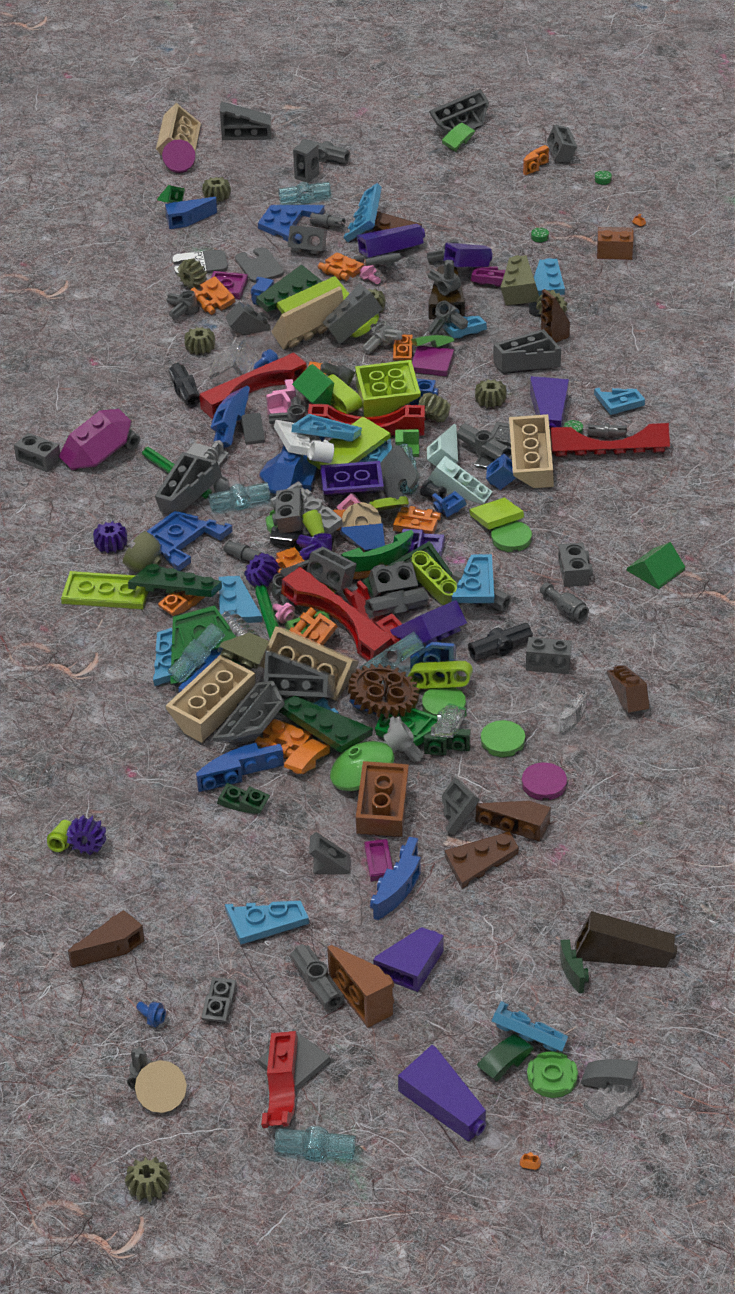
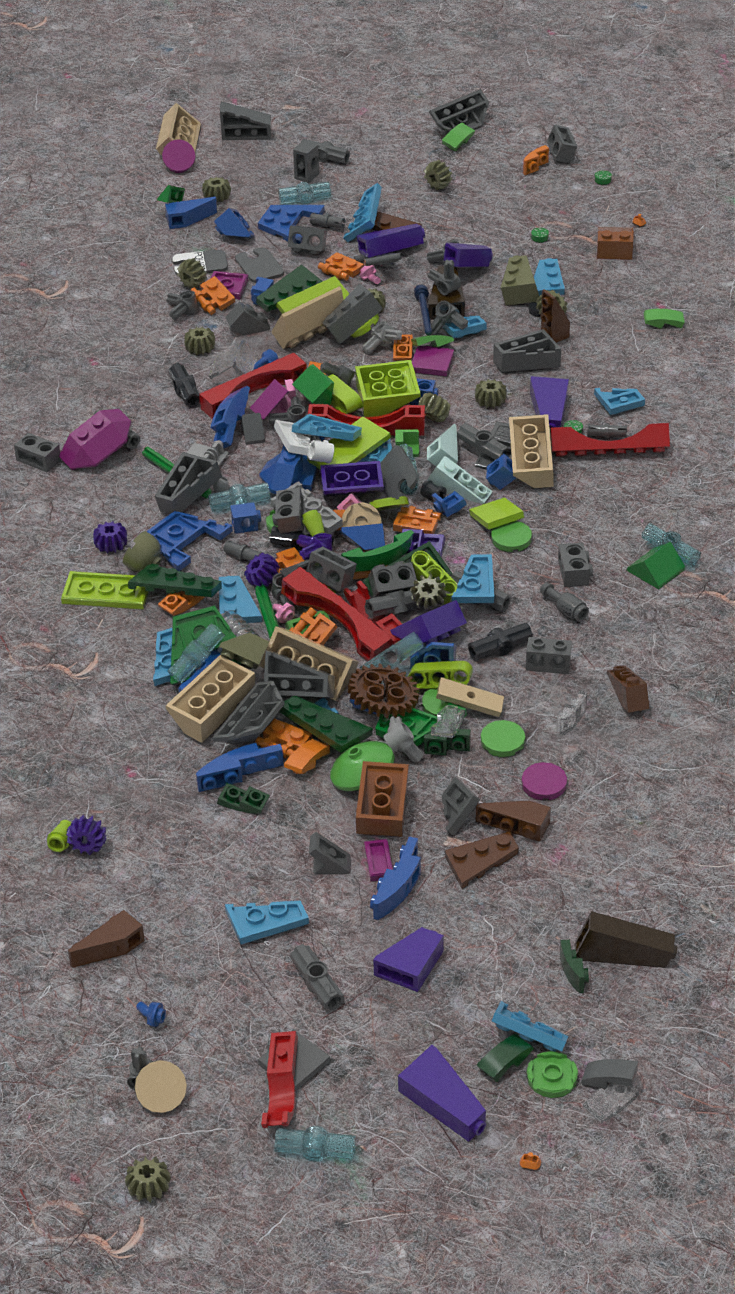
(219, 1000): dark grey slope -> none
(233, 224): none -> blue slope
(245, 517): none -> blue brick
(269, 399): none -> magenta slope
(362, 985): dark orange slope -> none
(421, 293): none -> dark blue piece
(421, 595): none -> olive gear
(438, 174): none -> olive gear
(470, 697): none -> tan tile
(488, 275): magenta wing -> none
(659, 317): none -> bright green slope
(659, 537): none -> clear light blue piece

